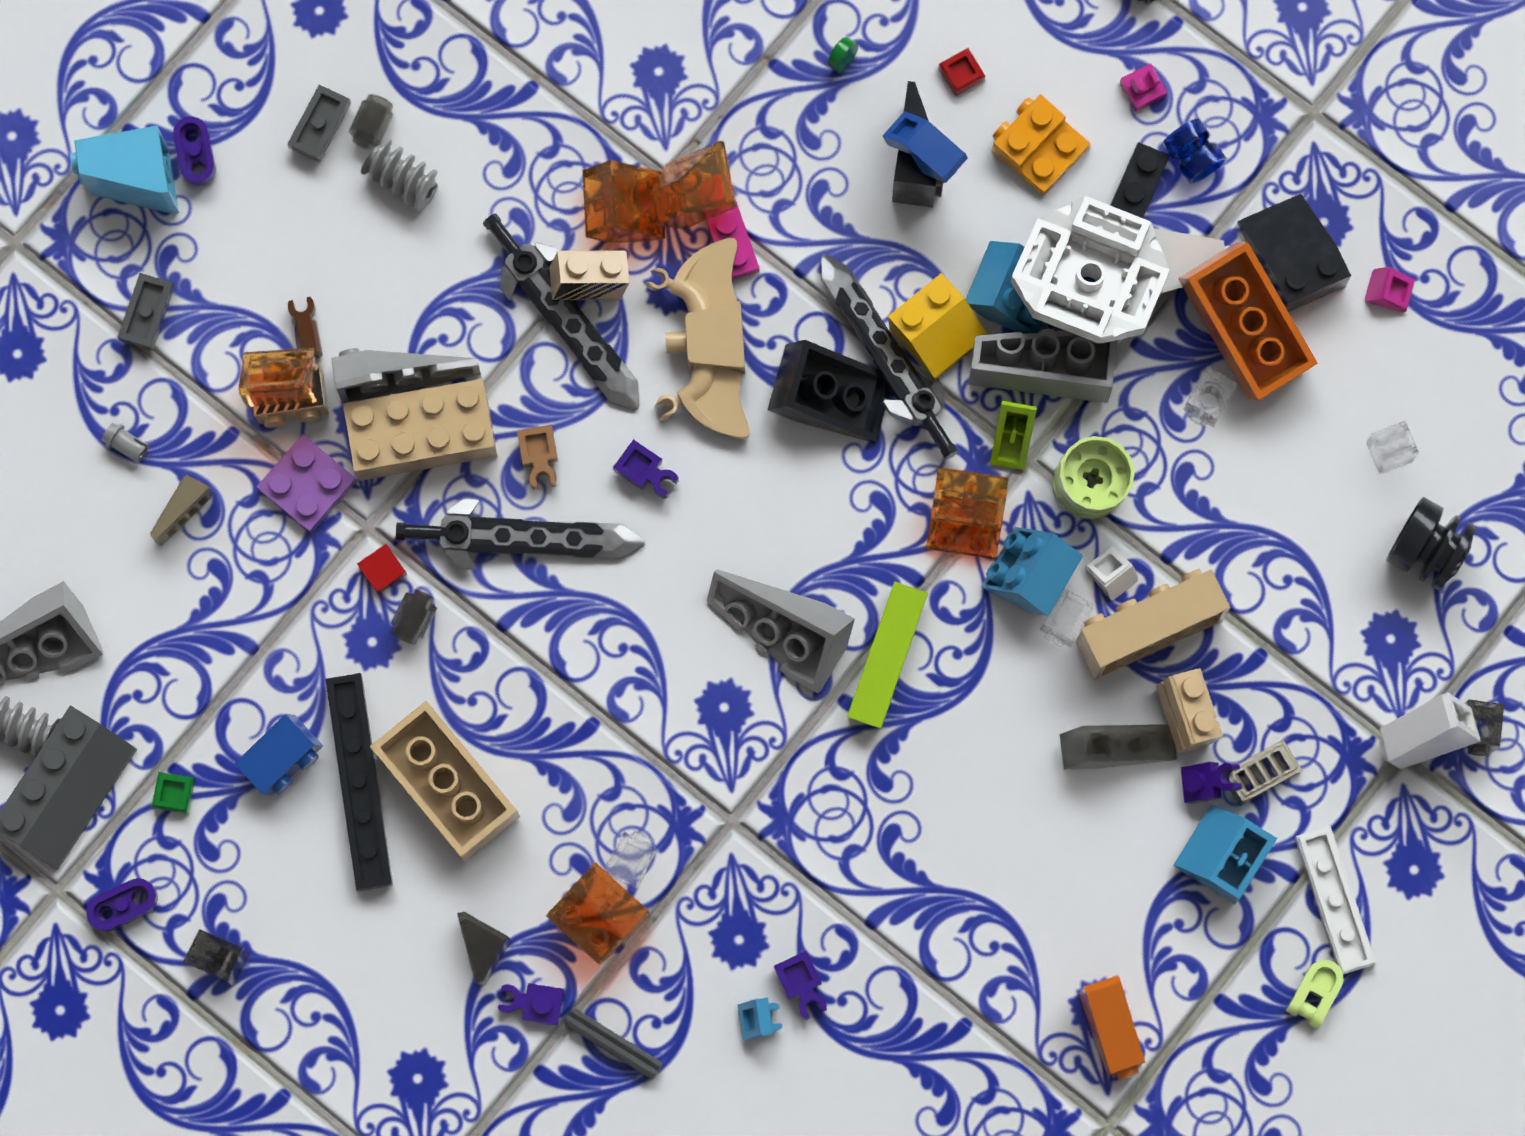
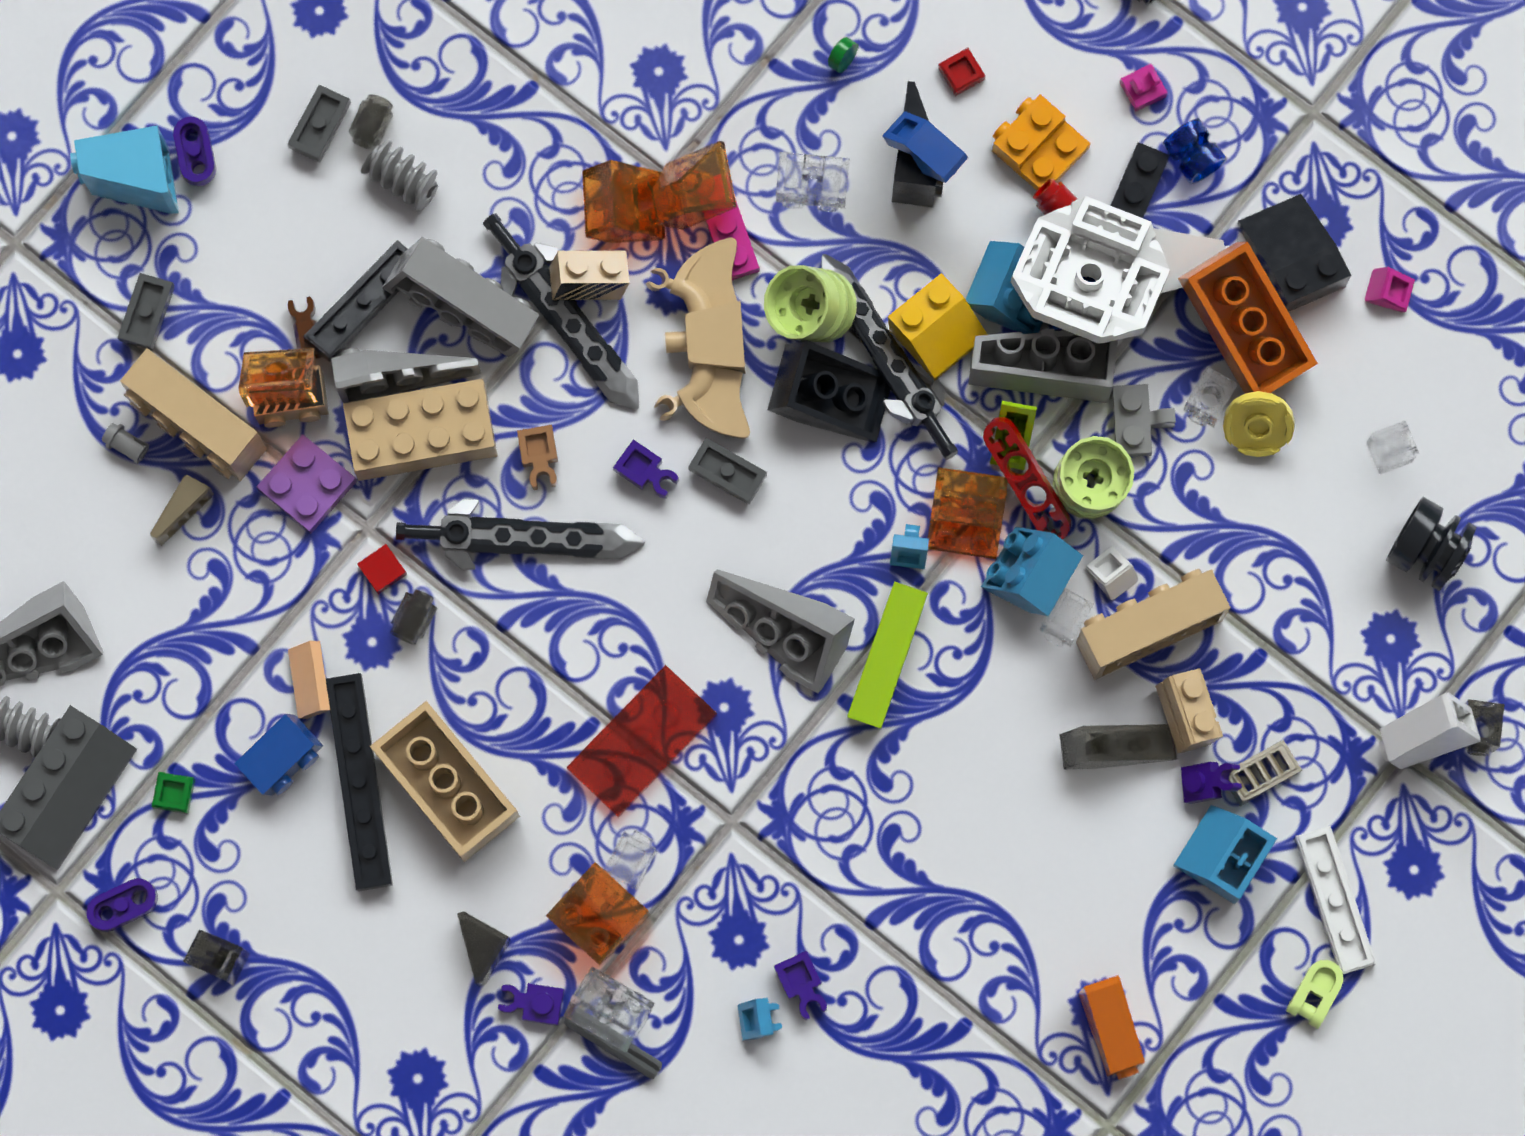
(193, 414): none -> tan brick
(309, 679): none -> light nougat tile
(355, 307): none -> black tile
(462, 296): none -> light grey wedge
(609, 1009): none -> clear brick
(641, 741): none -> clear red tile
(727, 471): none -> dark grey plate
(794, 299): none -> yellowish green wheel
(795, 174): none -> clear brick
(909, 549): none -> dark azure tile
(1032, 477): none -> red beam
(1053, 196): none -> red brick
(1134, 419): none -> light grey plate
(1258, 423): none -> light yellow tile

